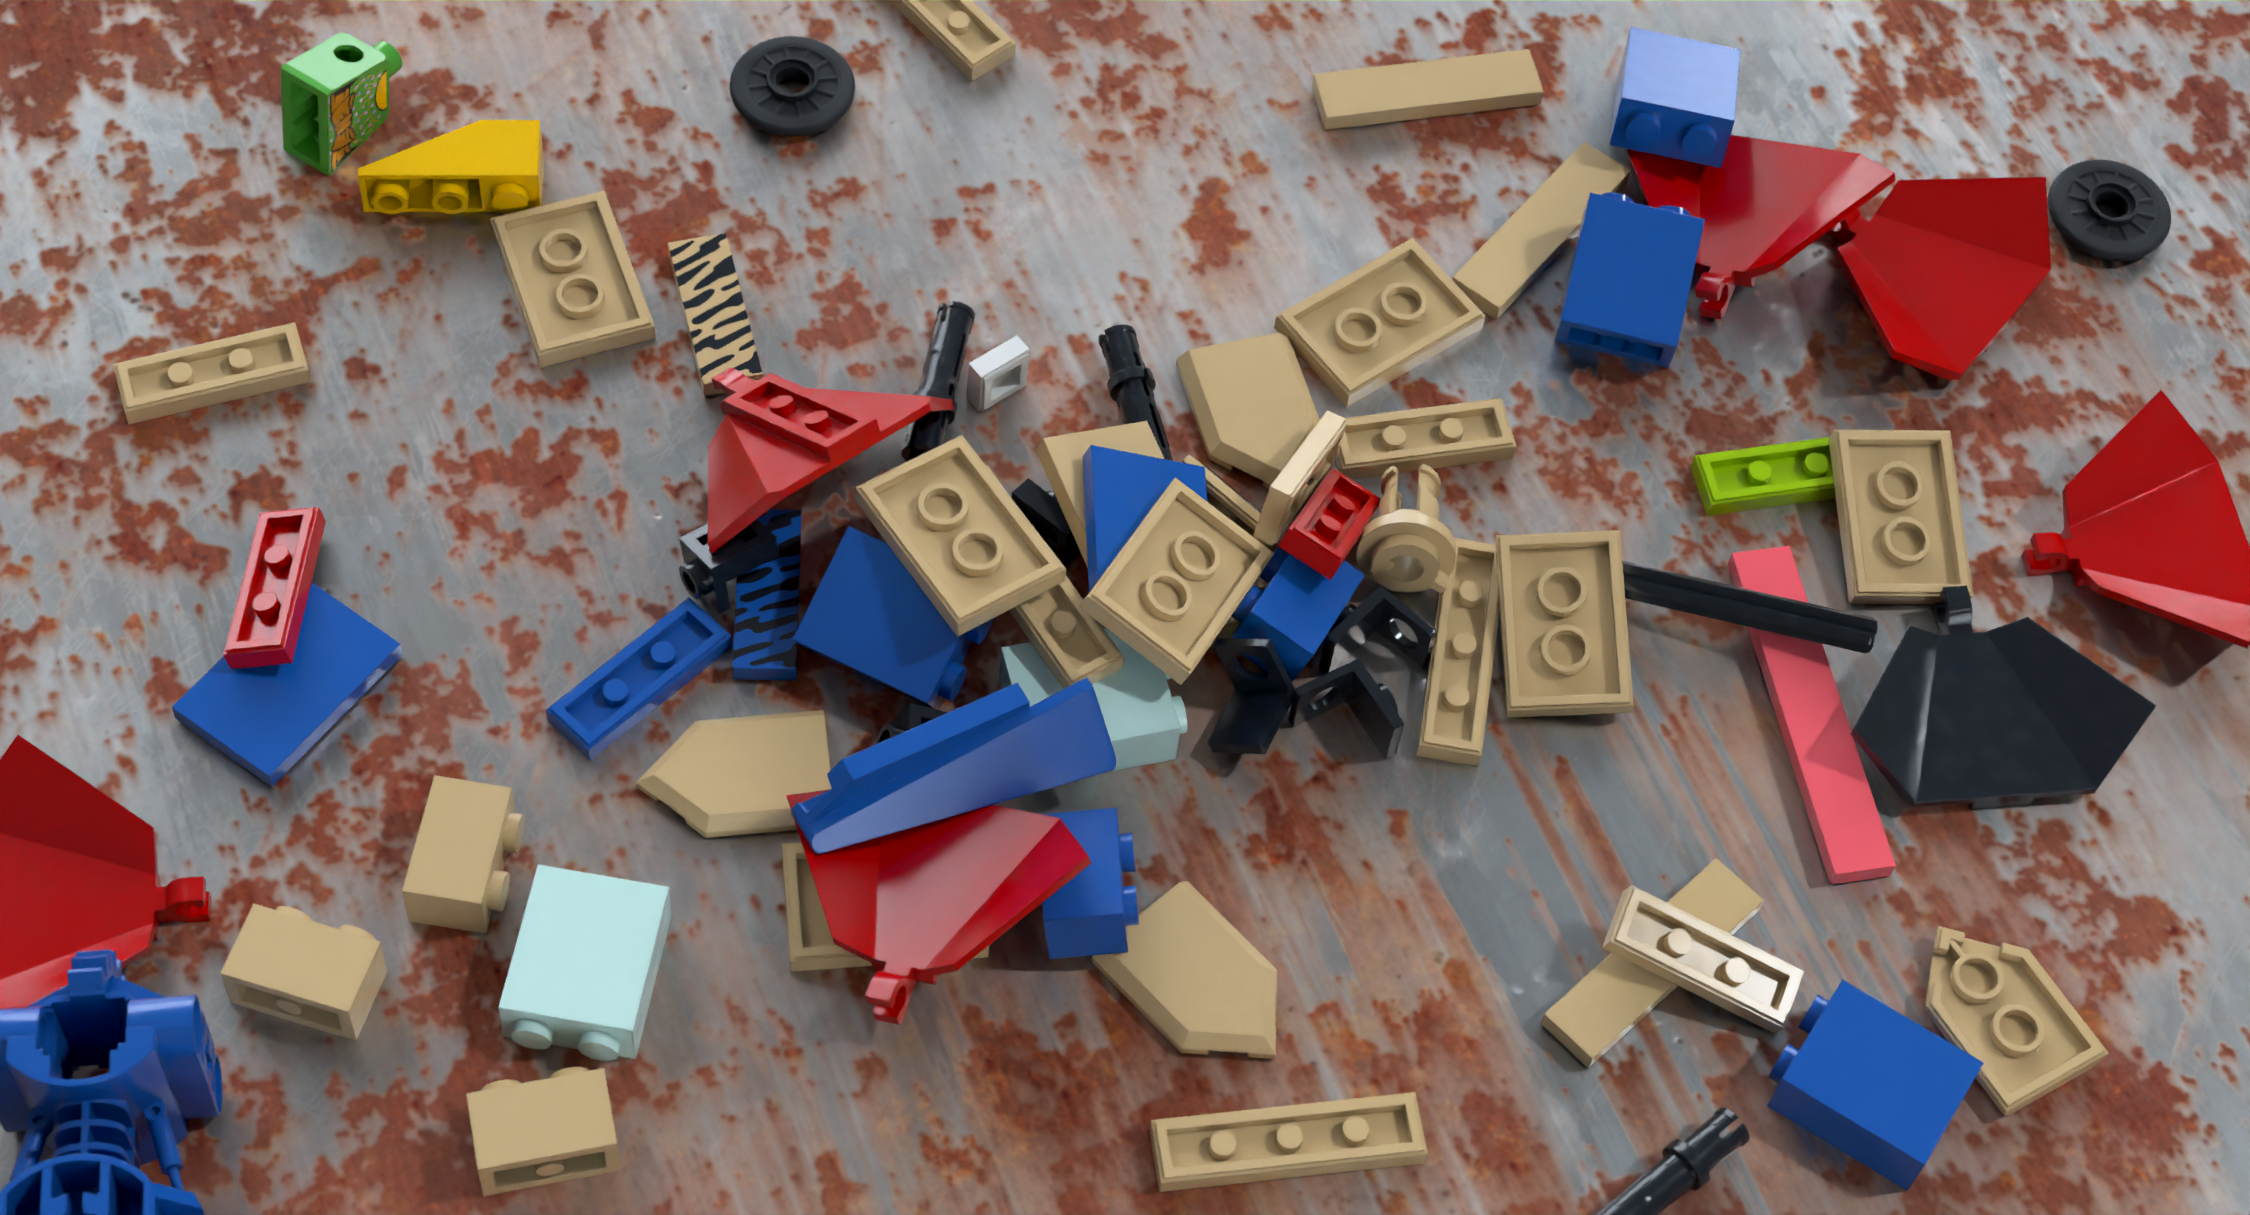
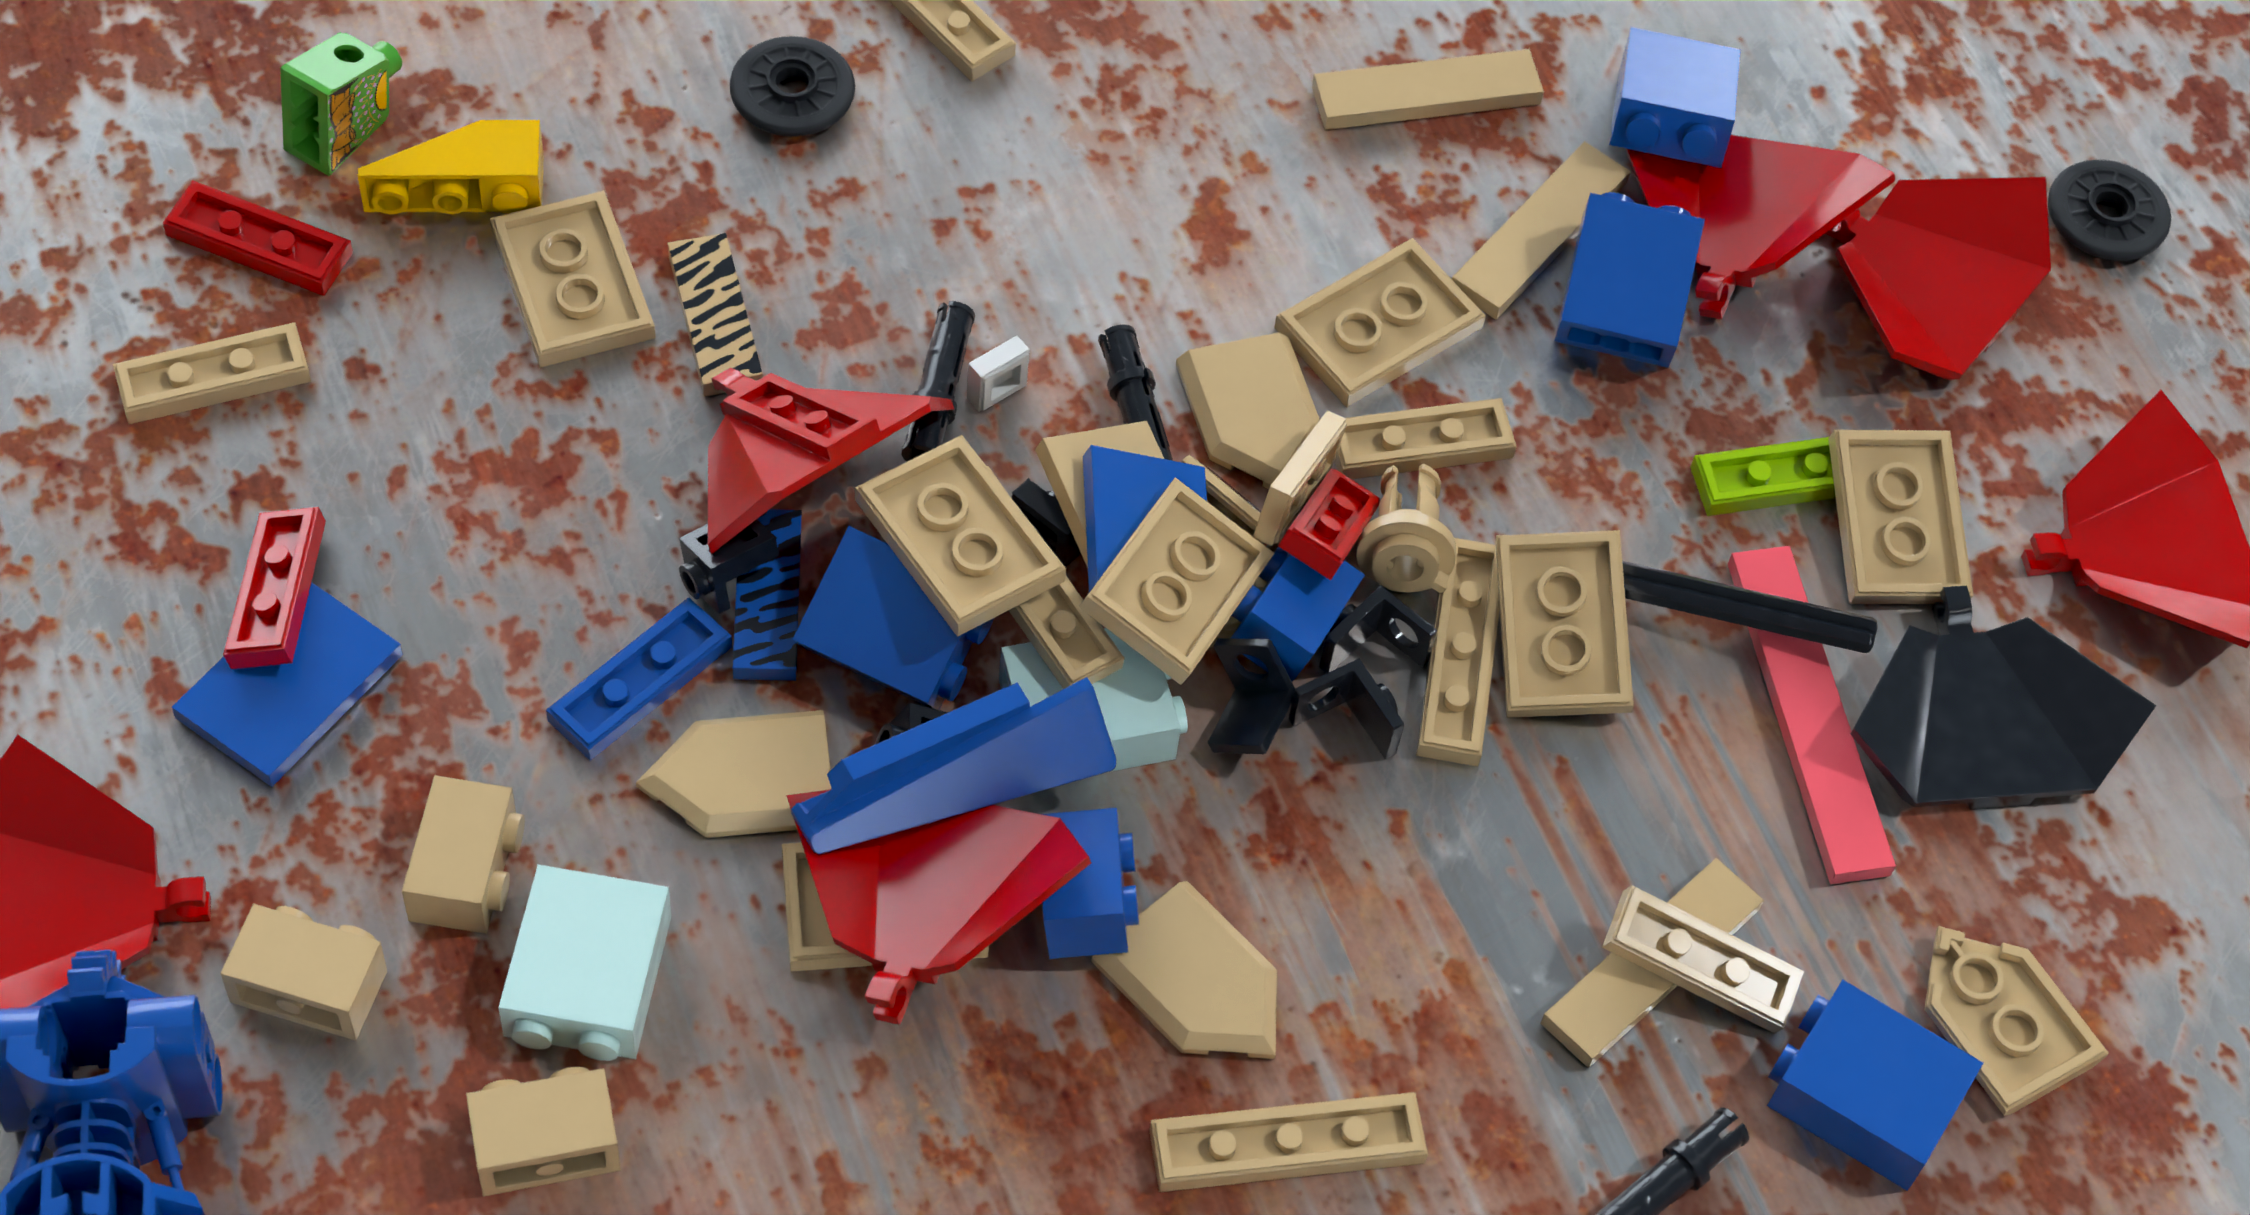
(258, 238): none -> red tile

